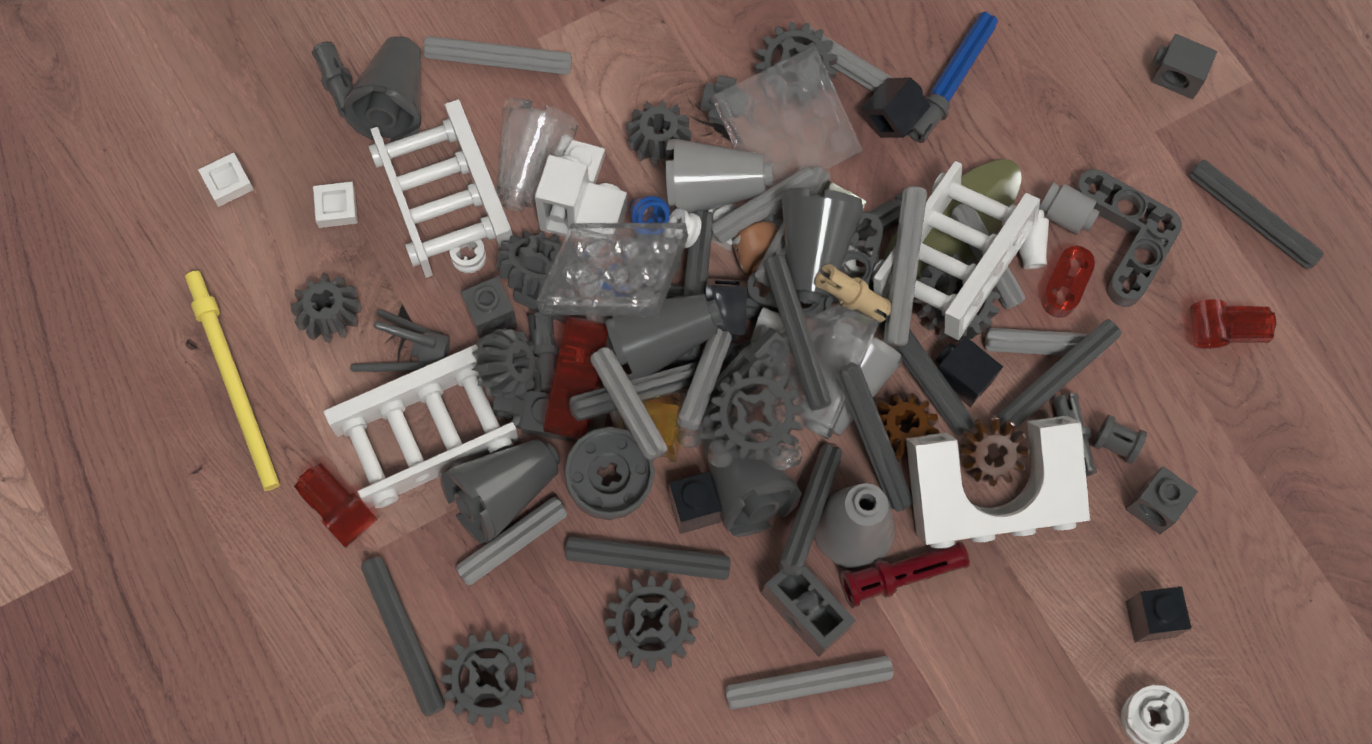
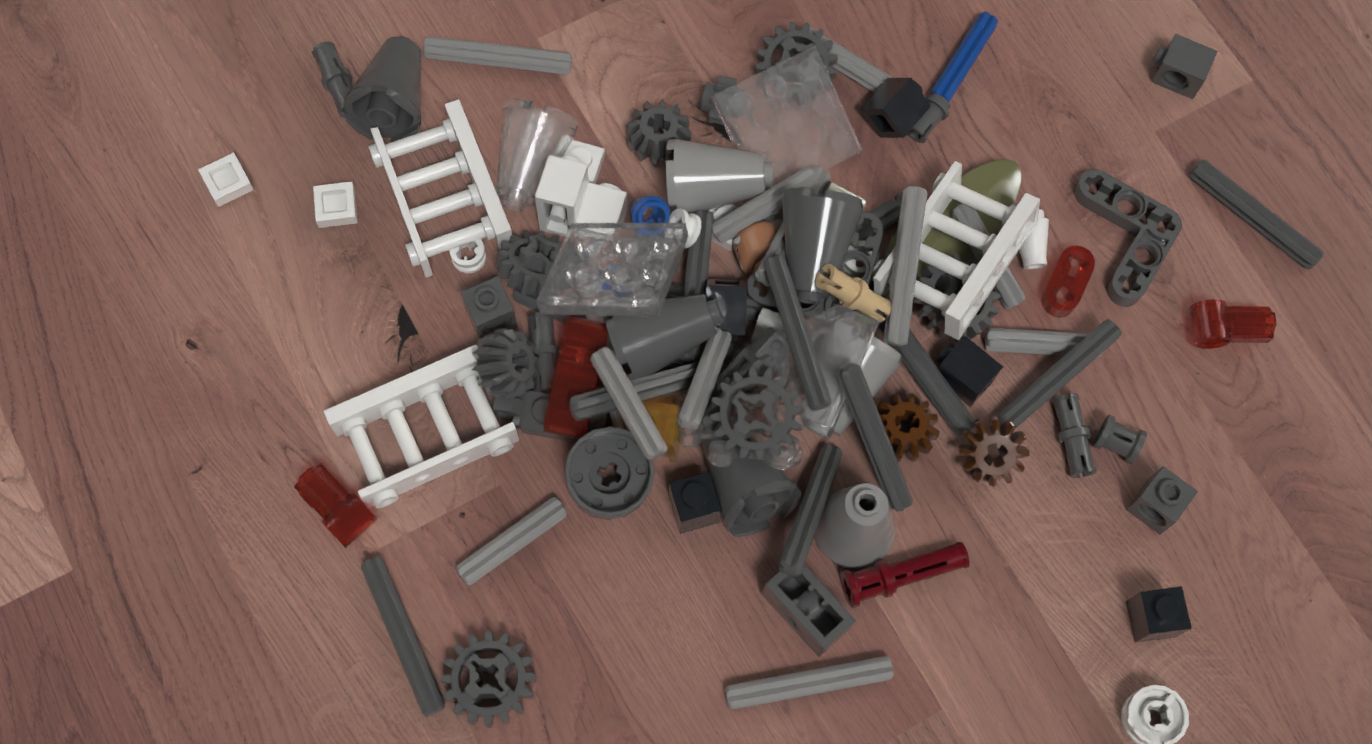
(206, 311): light yellow bar -> none
(324, 296): dark grey gear -> none
(427, 346): dark grey plant -> none
(498, 486): dark grey cone -> none
(647, 558): dark grey axle -> none
(665, 637): dark grey gear -> none
(1052, 497): white arch -> none
(1069, 208): light grey brick -> none

